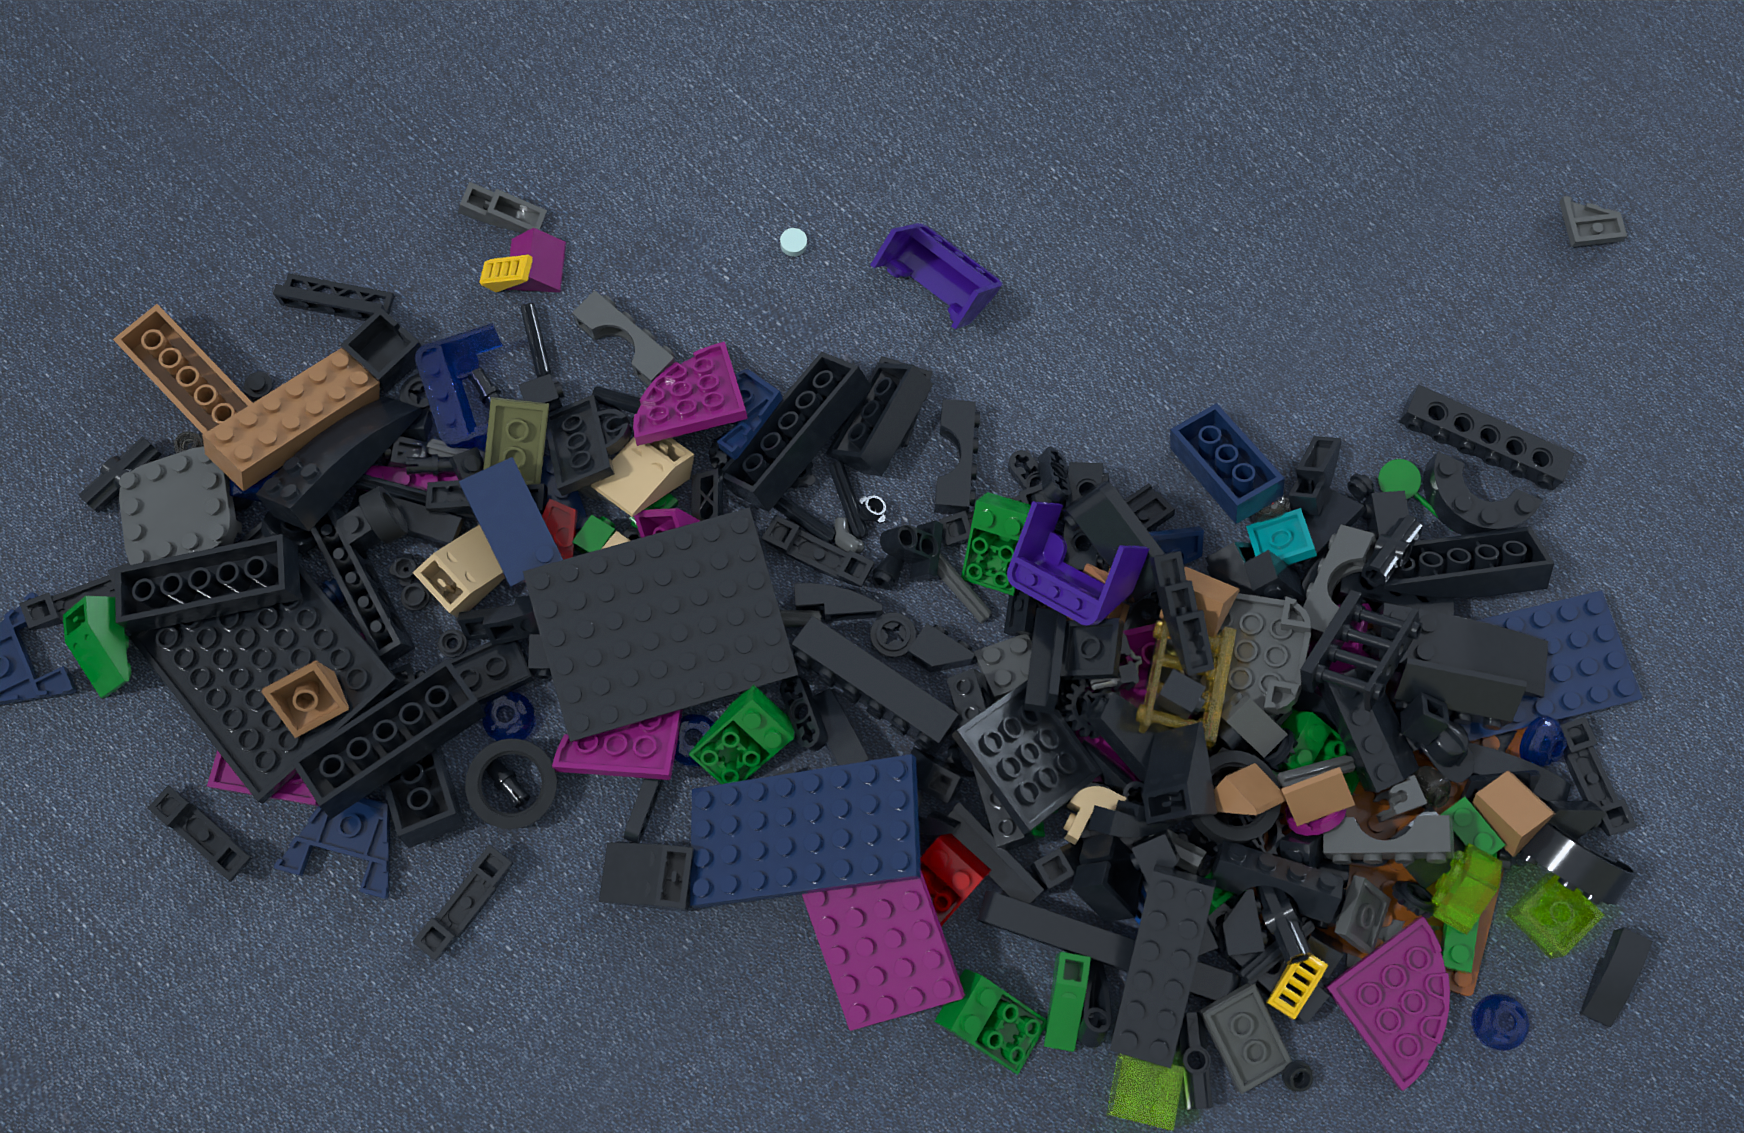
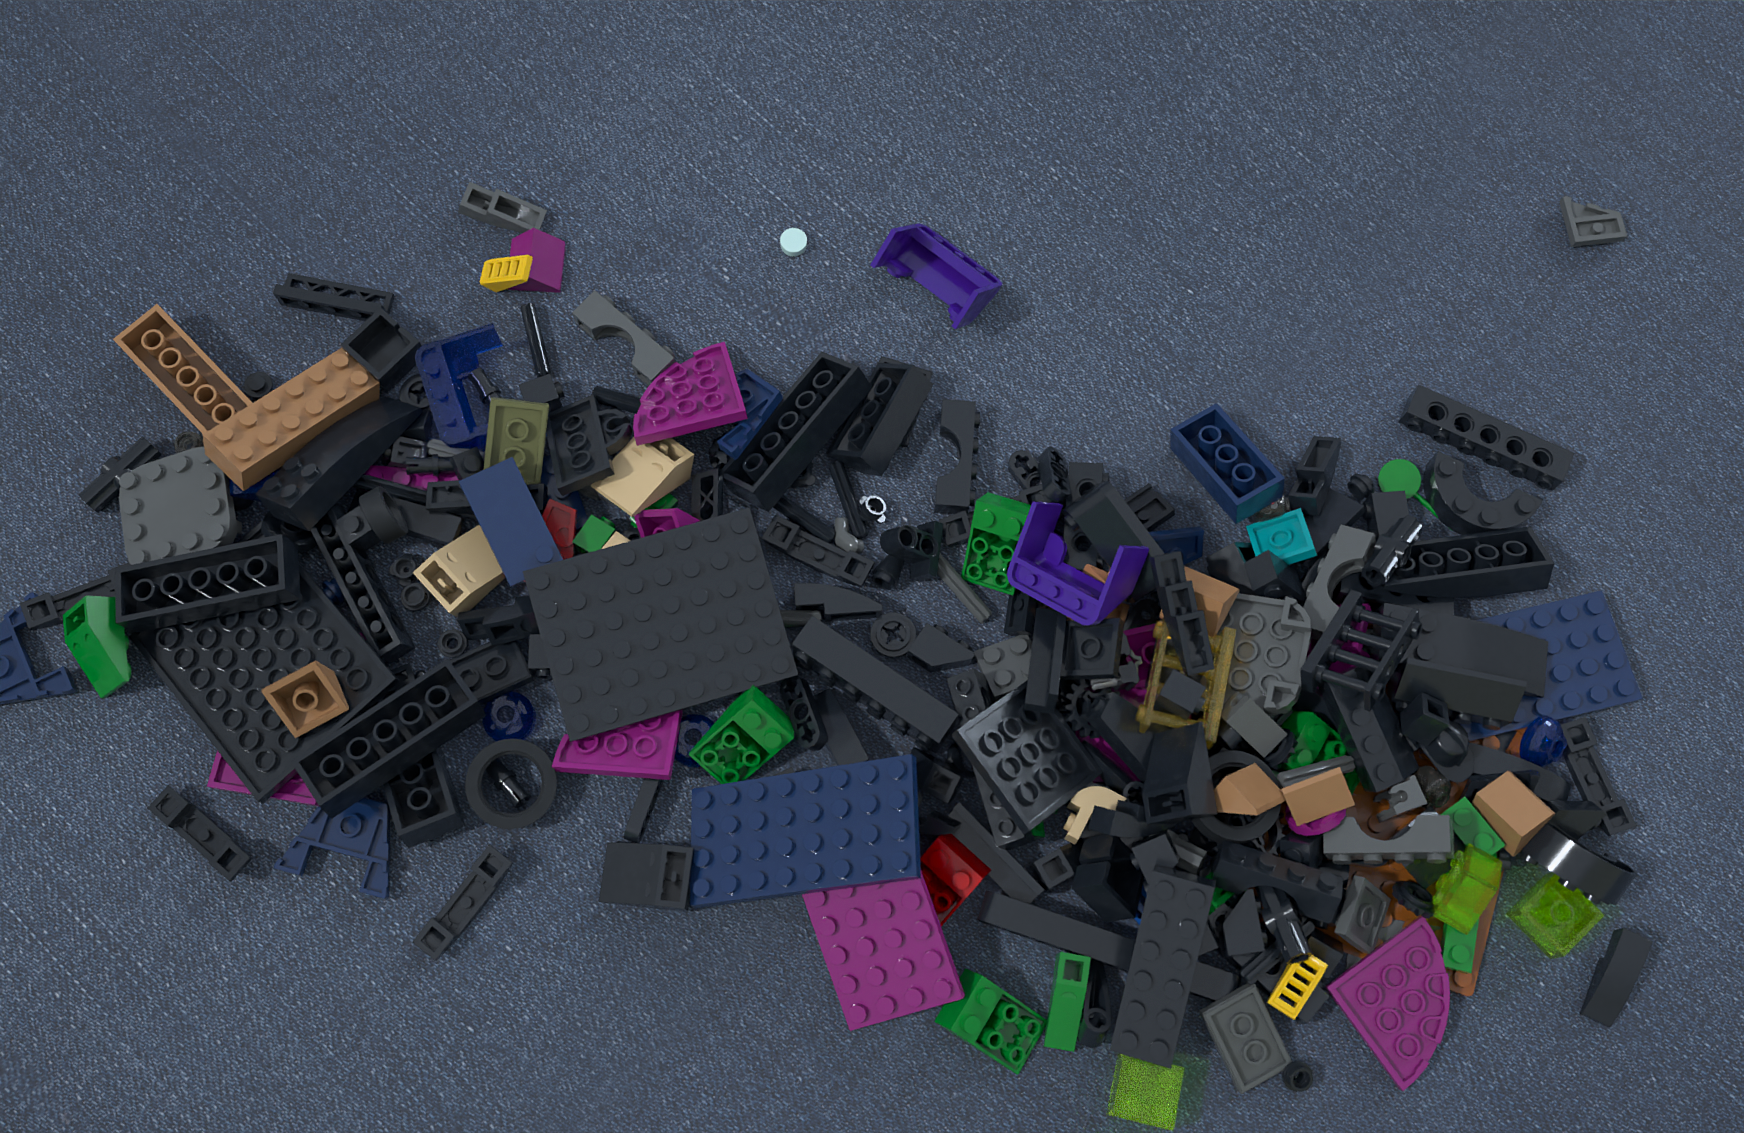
(1195, 1081): black piece -> none
(1486, 1025): clear blue piece -> none

